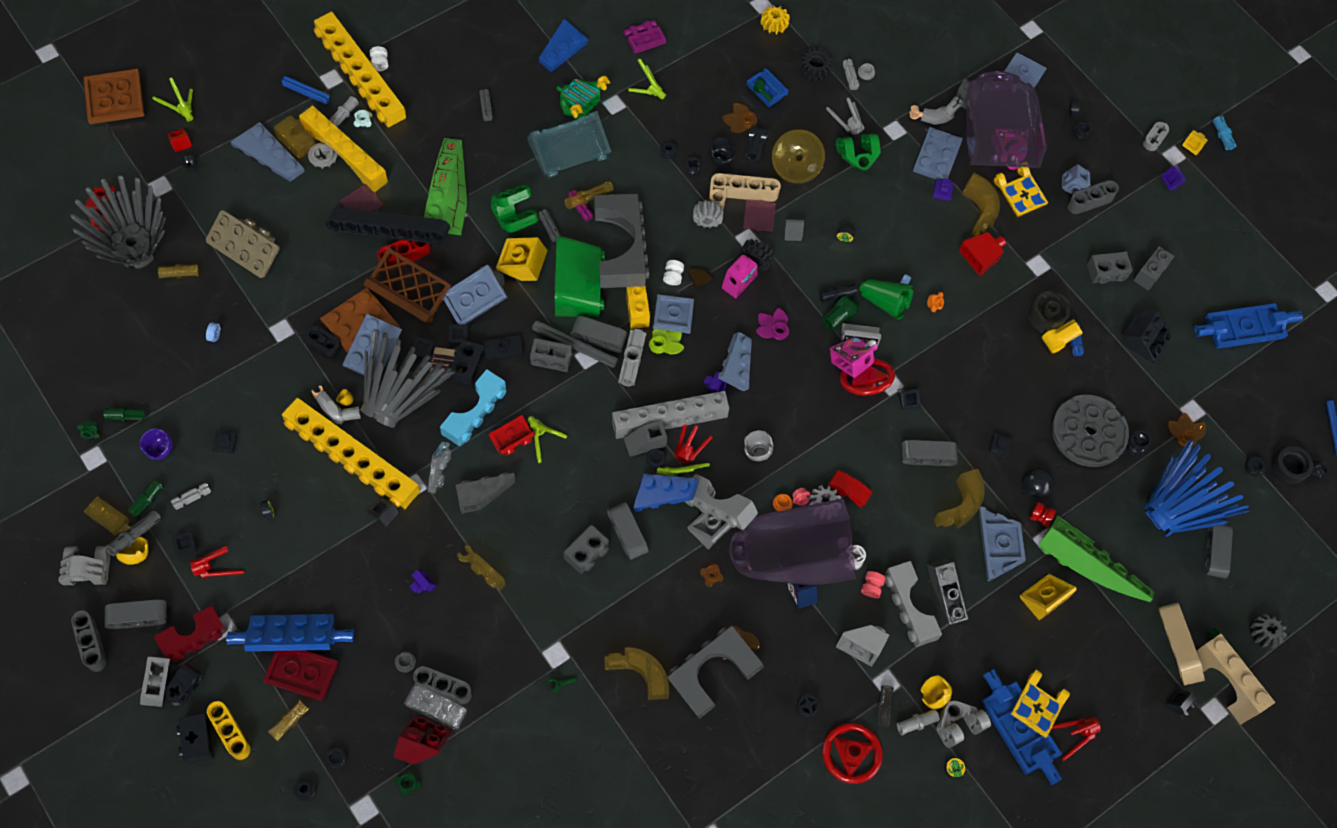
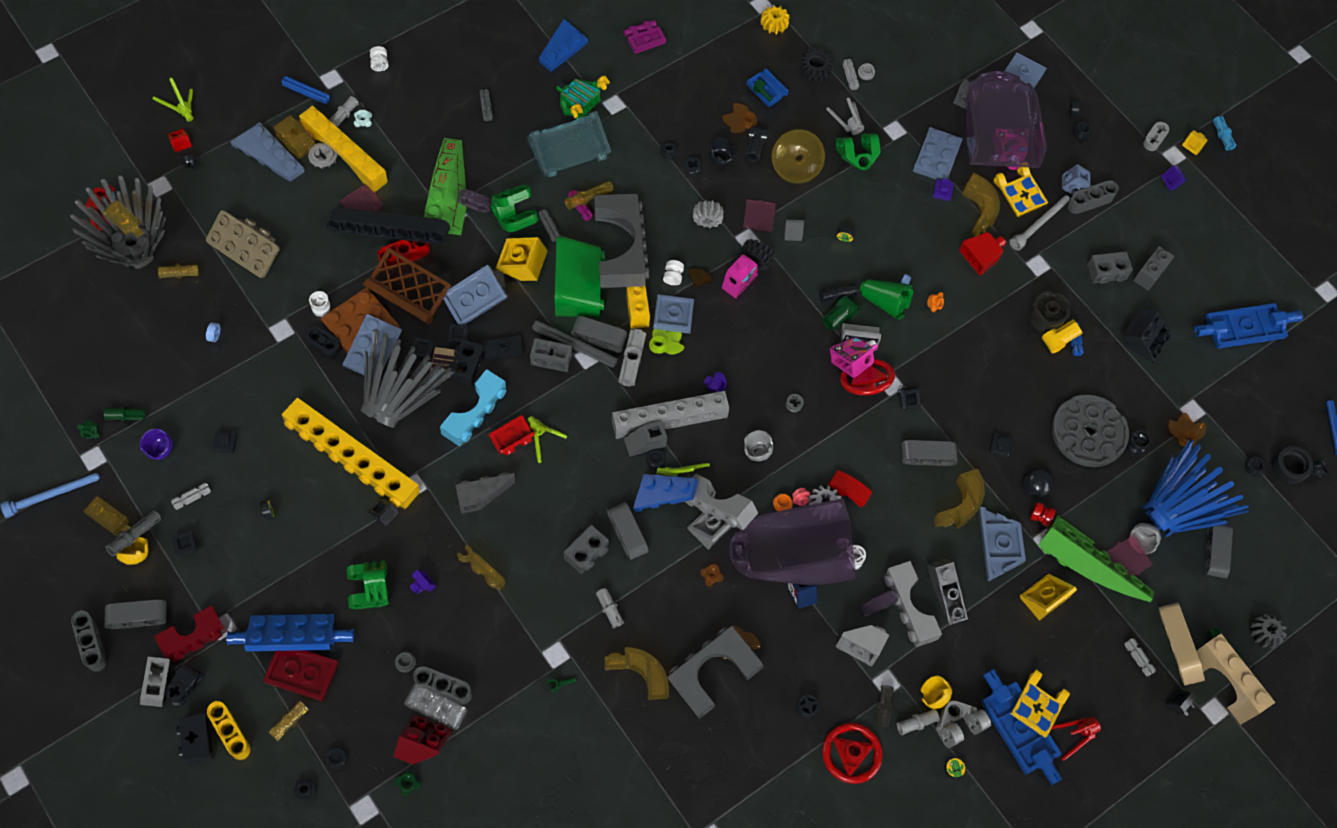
(10, 508): none -> medium blue piece
(84, 568): light grey piece -> none
(113, 96): dark orange plate -> none
(123, 219): none -> clear yellow plate
(145, 498): dark green axle -> none
(201, 565): red plant -> none
(319, 303): none -> white wheel
(333, 411): light grey arm -> none
(345, 398): yellow hinge -> none
(359, 70): yellow brick -> none
(374, 583): none -> green piece
(438, 463): clear plate -> none
(474, 200): none -> clear purple beam
(609, 608): none -> light grey axle
(654, 89): lime plant -> none
(685, 452): red plant -> none
(737, 365): sand blue wing -> none
(766, 188): tan beam -> none
(771, 324): magenta plate -> none
(798, 398): none -> dark grey bush
(873, 584): coral wheel -> none
(879, 603): none -> clear purple beam
(939, 115): light grey arm -> none
(1019, 241): none -> light grey piece
(1130, 556): none -> clear pink piece
(1140, 657): none -> light grey axle
(1146, 536): none -> light grey hair

